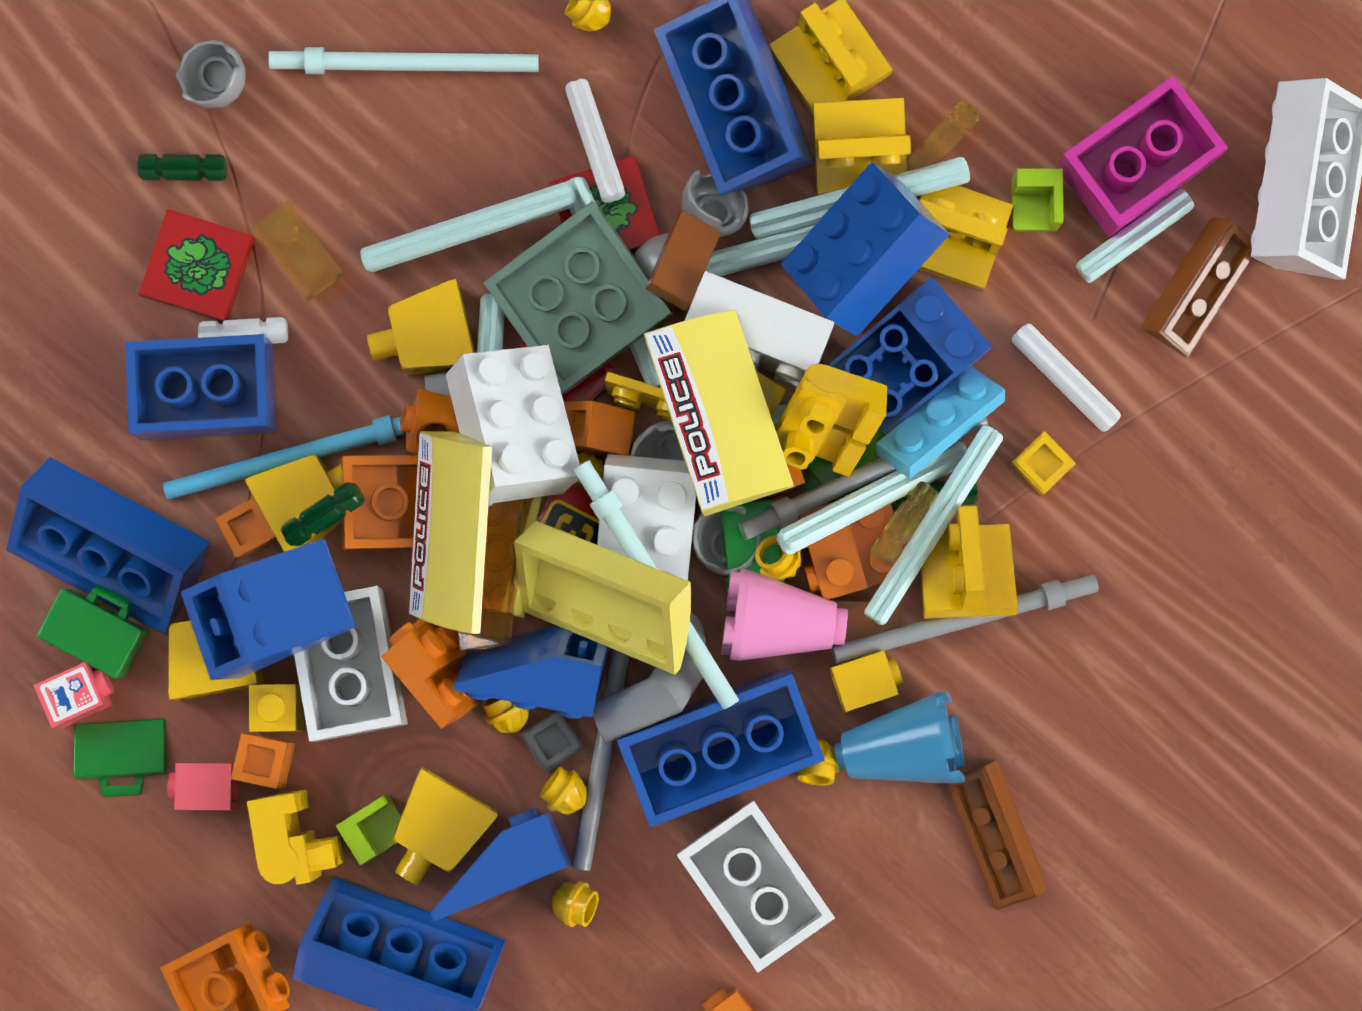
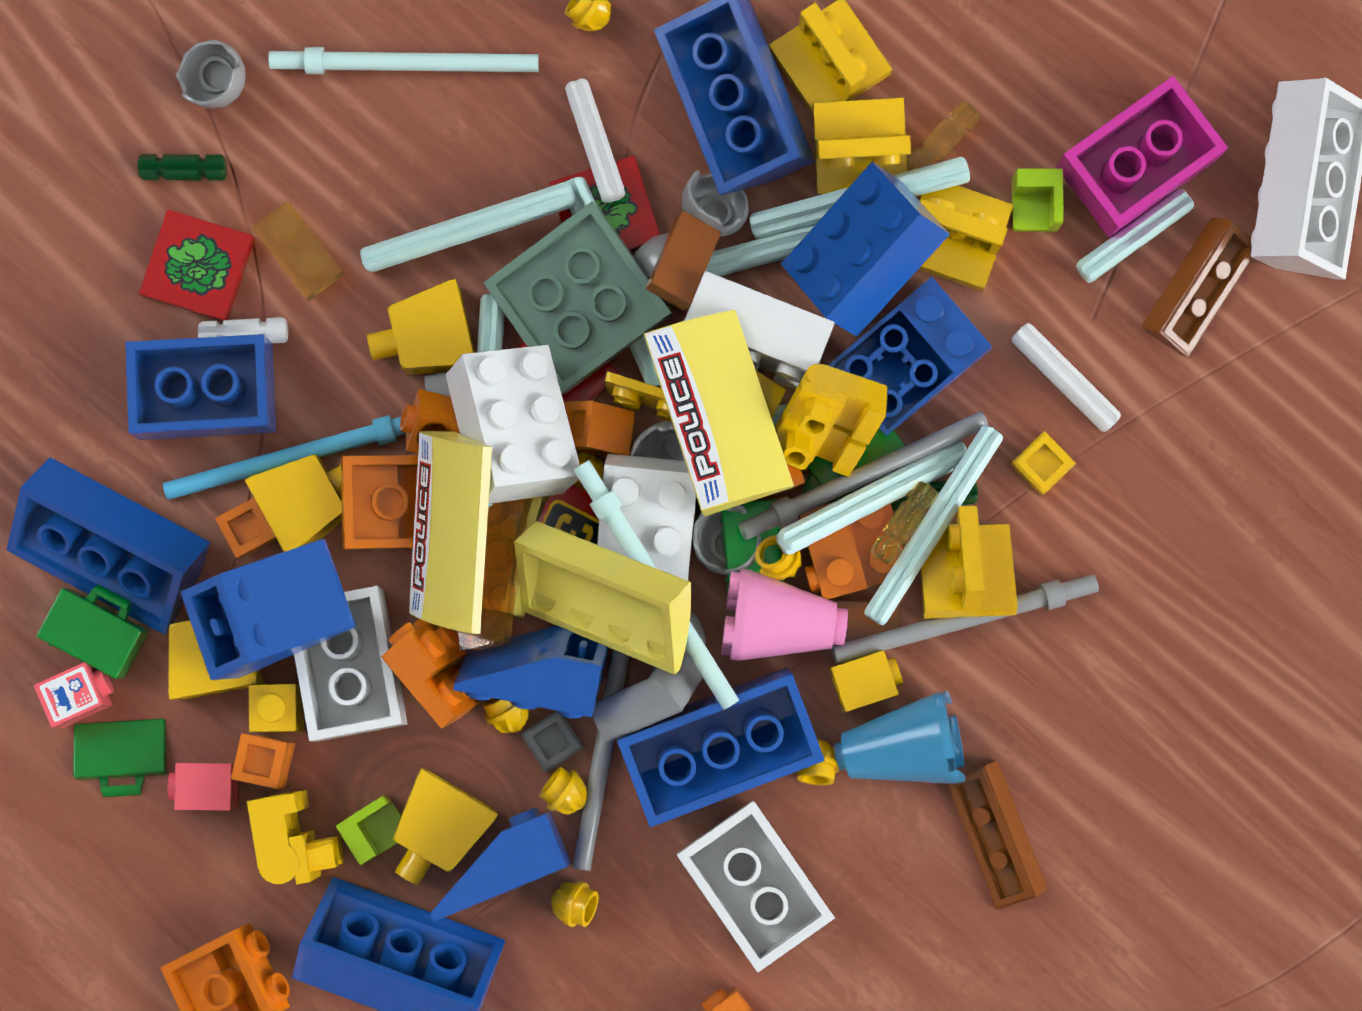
(322, 514): dark green axle -> none
(940, 422): medium azure plate -> none

